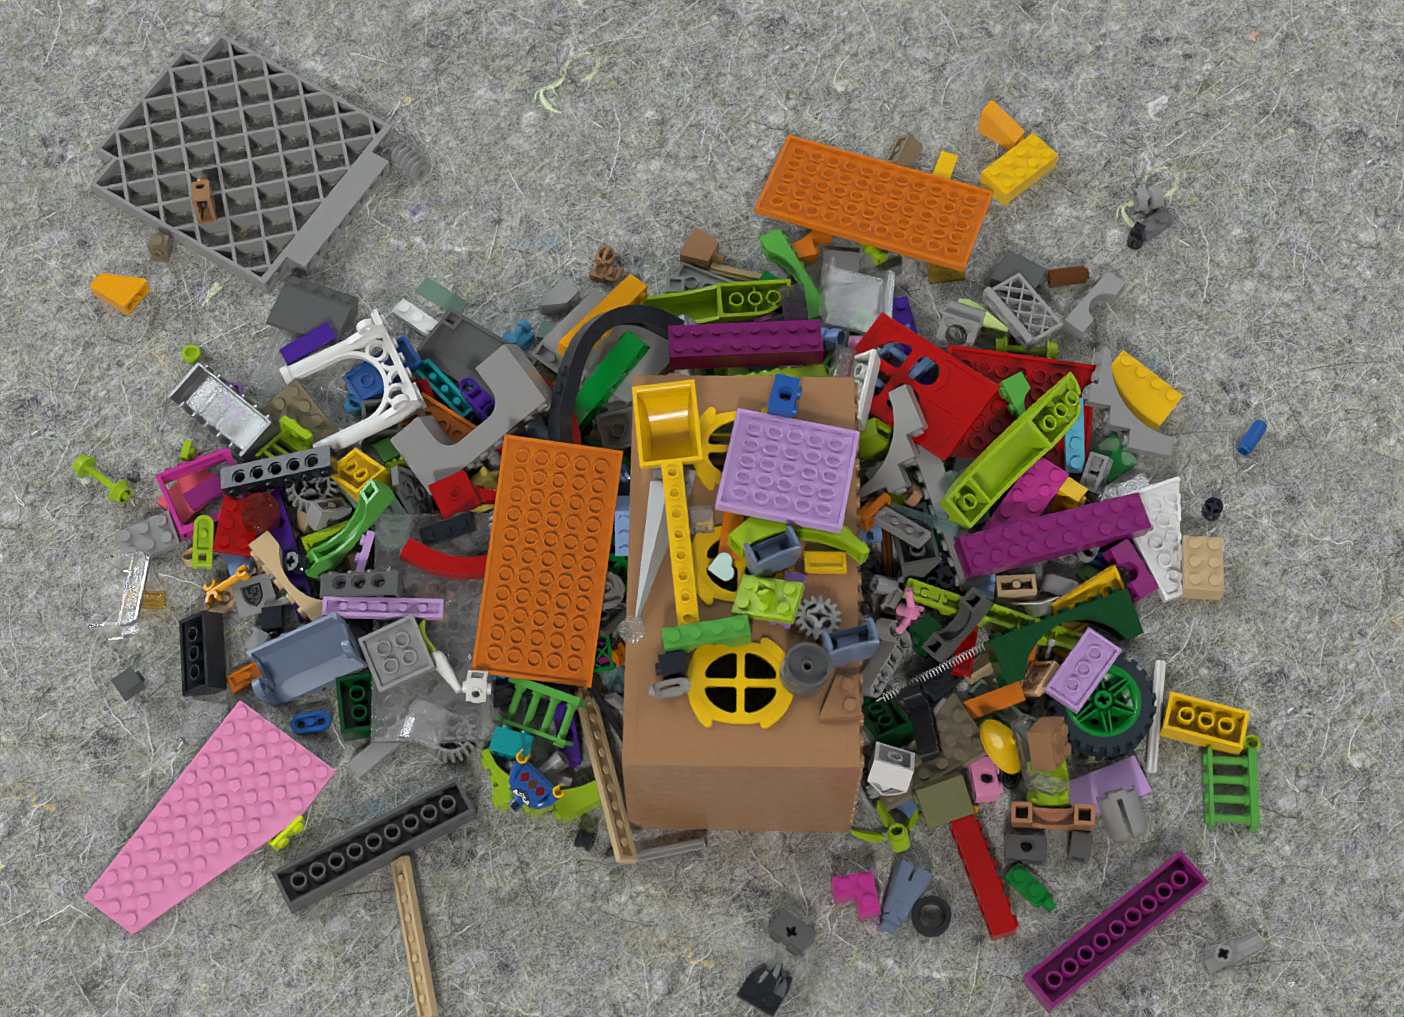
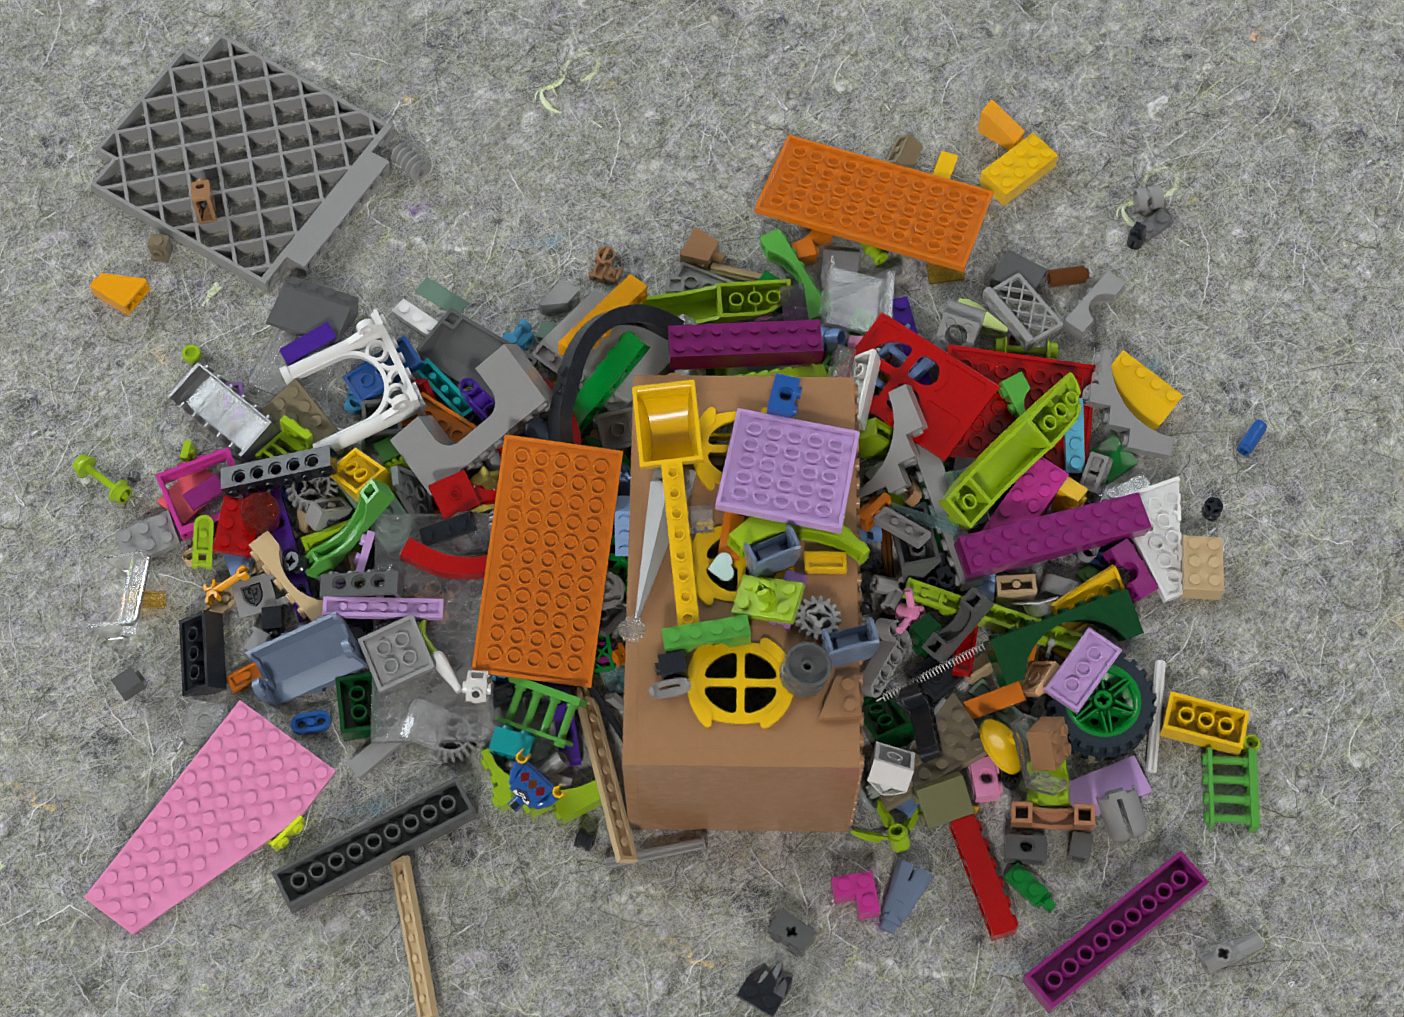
(939, 902): black tyre -> none

